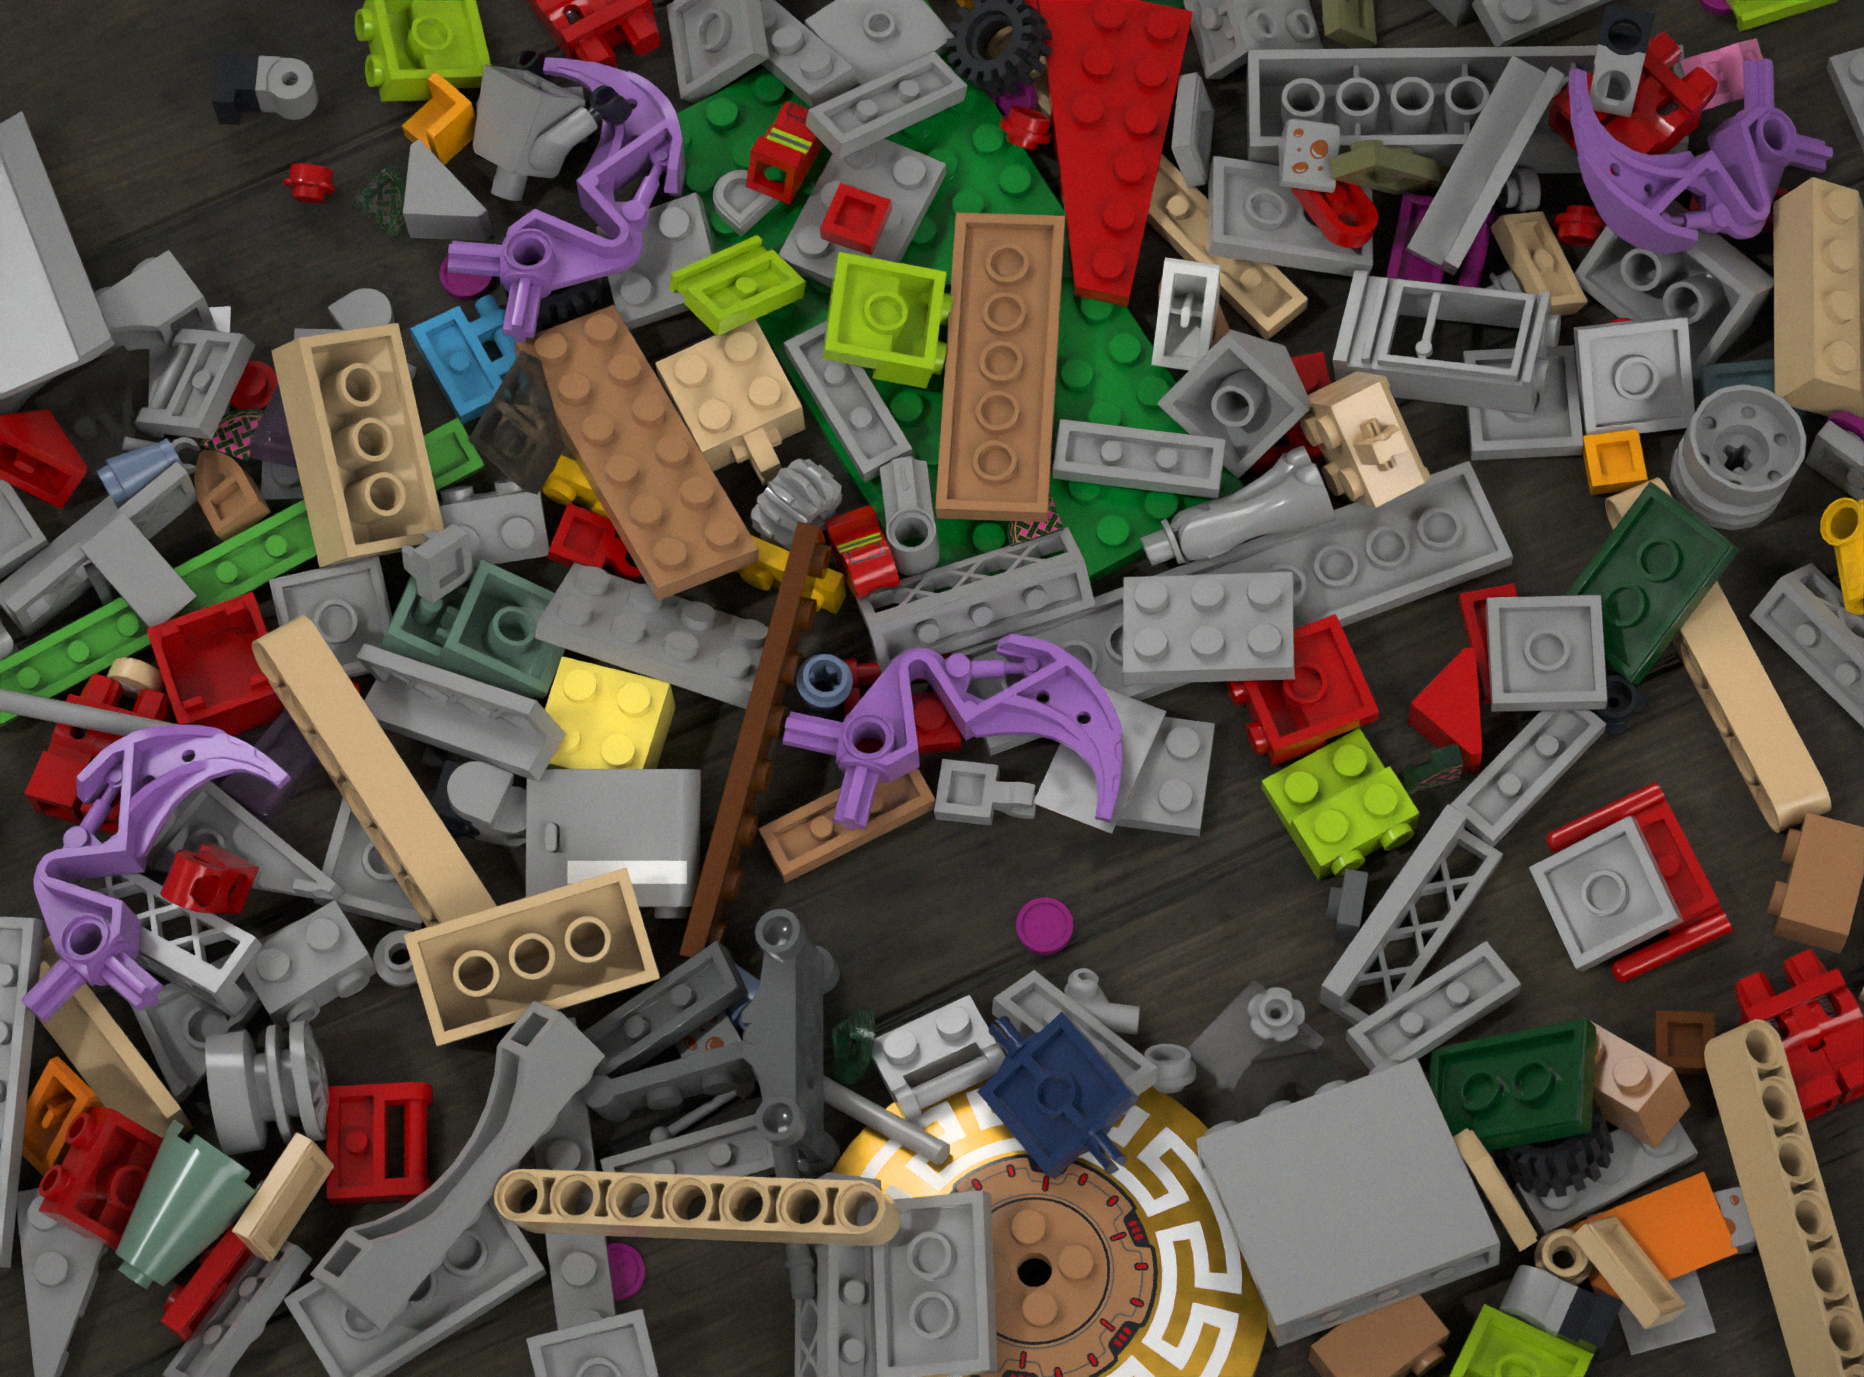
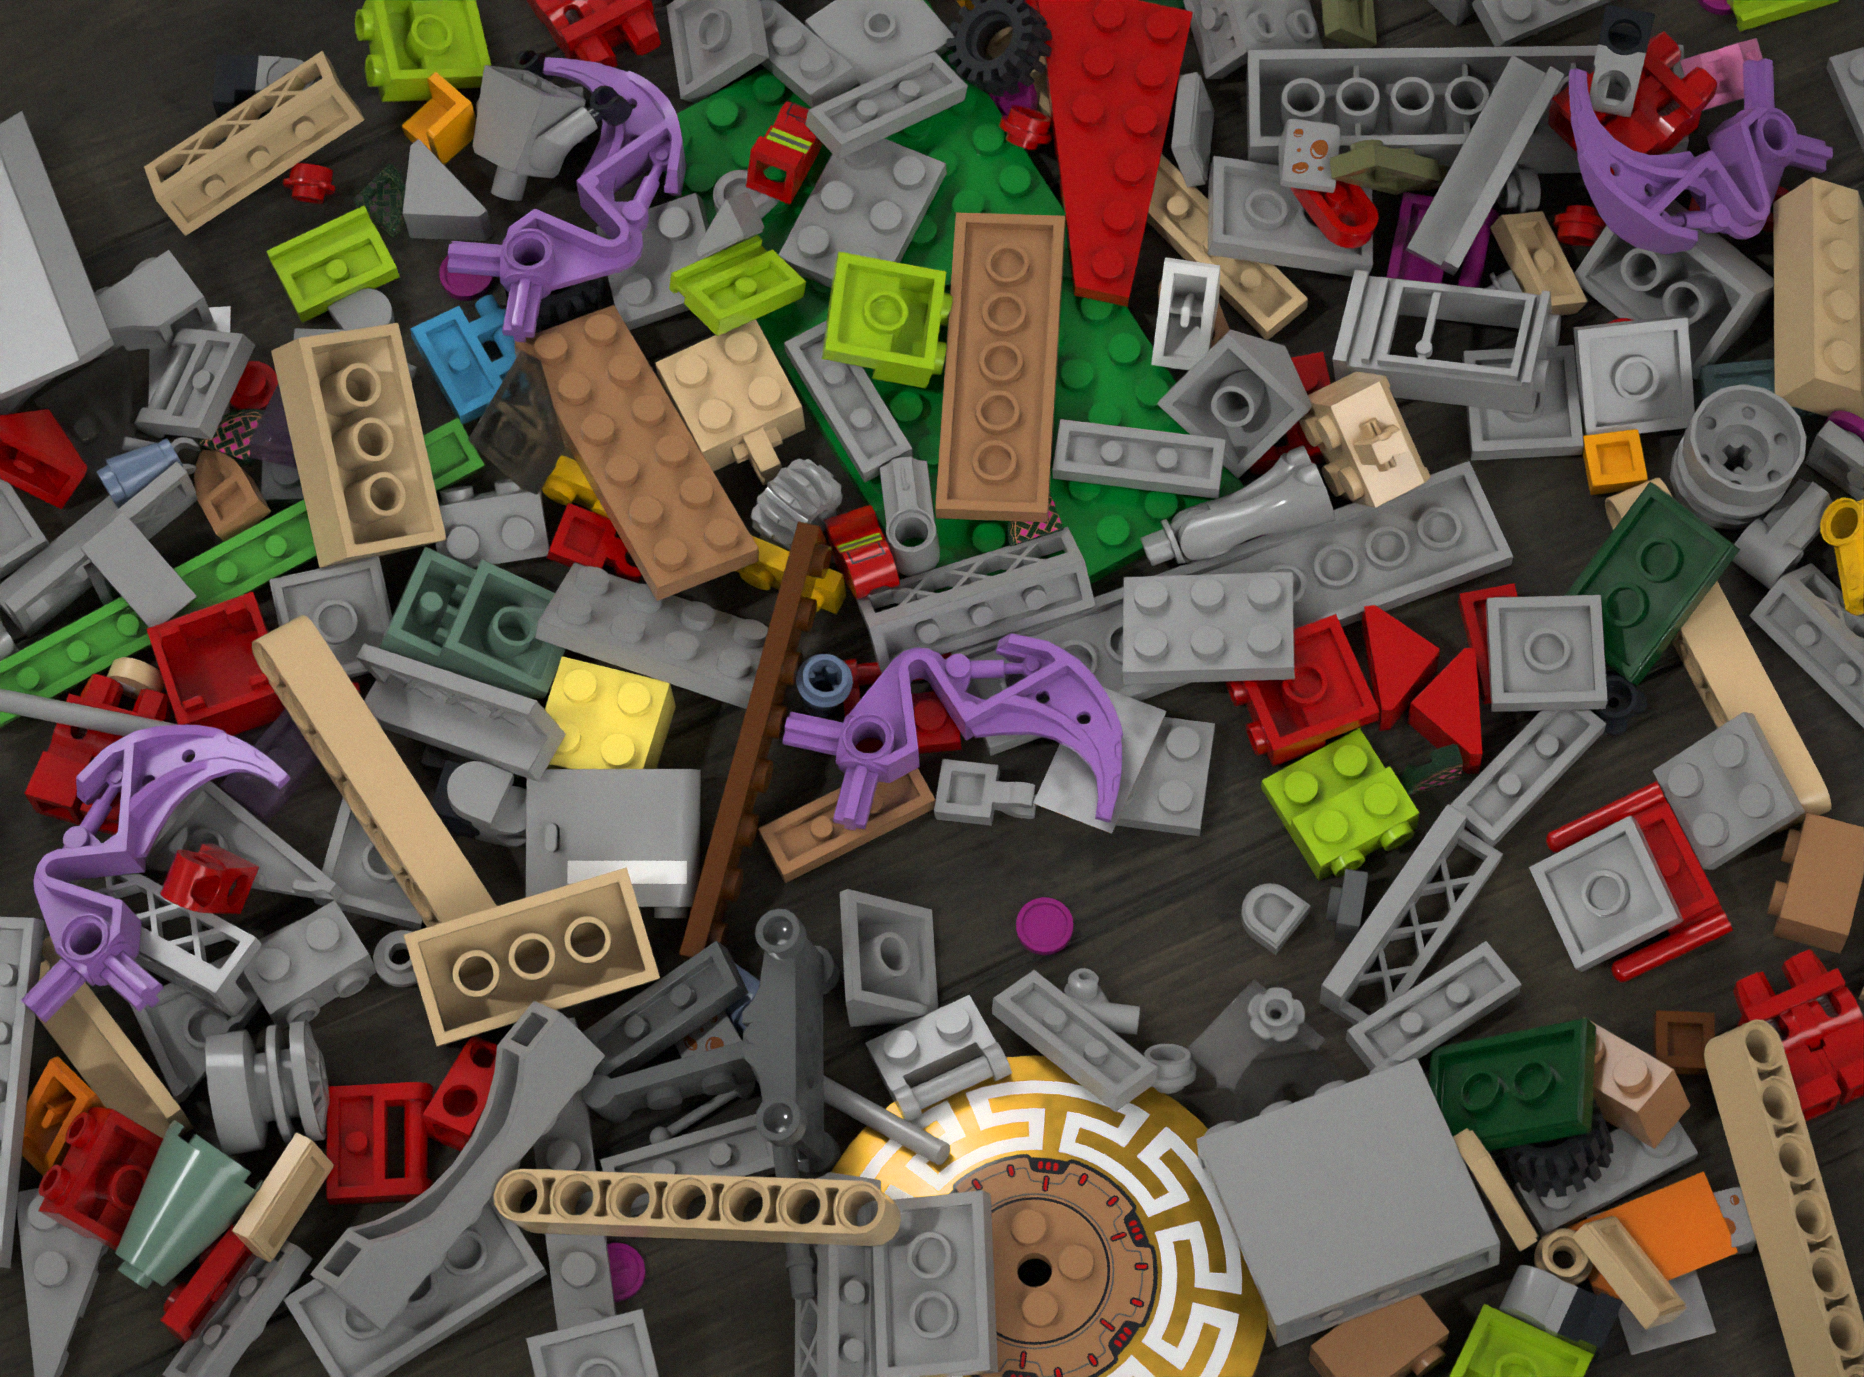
(254, 148): none -> tan fence
(332, 263): none -> lime plate
(439, 562): light grey tile -> none
(462, 1095): none -> red leg
(734, 223): none -> light grey slope
(853, 1045): clear green tile -> none
(855, 219): red plate -> none
(887, 960): none -> light grey slope
(1057, 1095): dark blue plate -> none
(1272, 915): none -> light grey tile
(1397, 663): none -> red slope
(1728, 791): none -> light grey plate
(1777, 543): none -> light grey piece

